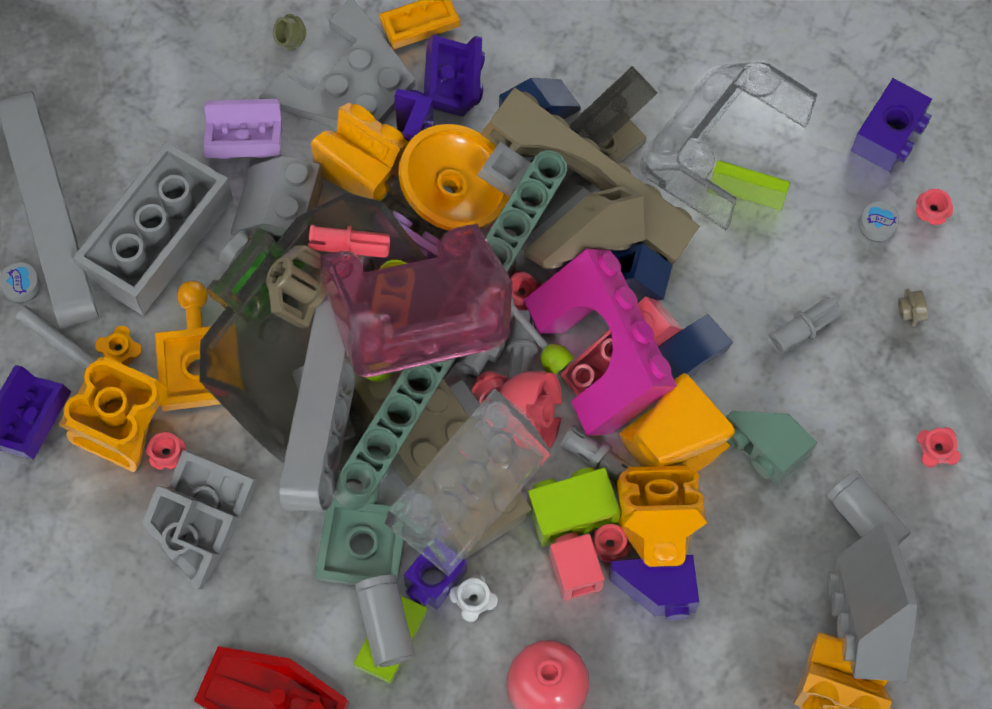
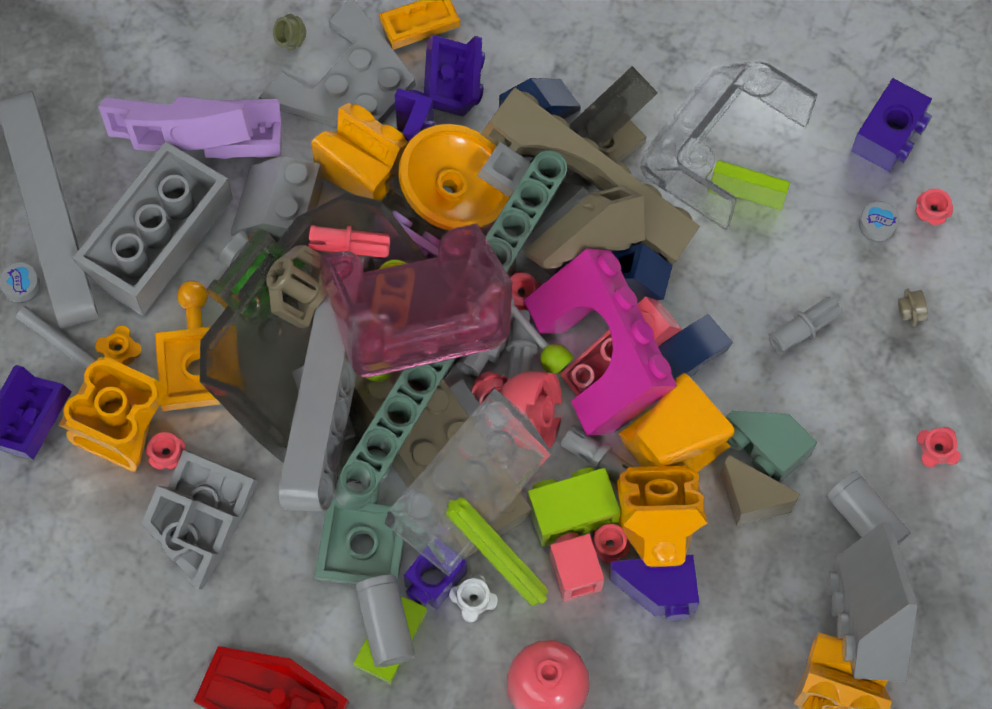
(184, 123): none -> lavender slope
(496, 551): none -> lime axle
(754, 494): none -> dark tan slope

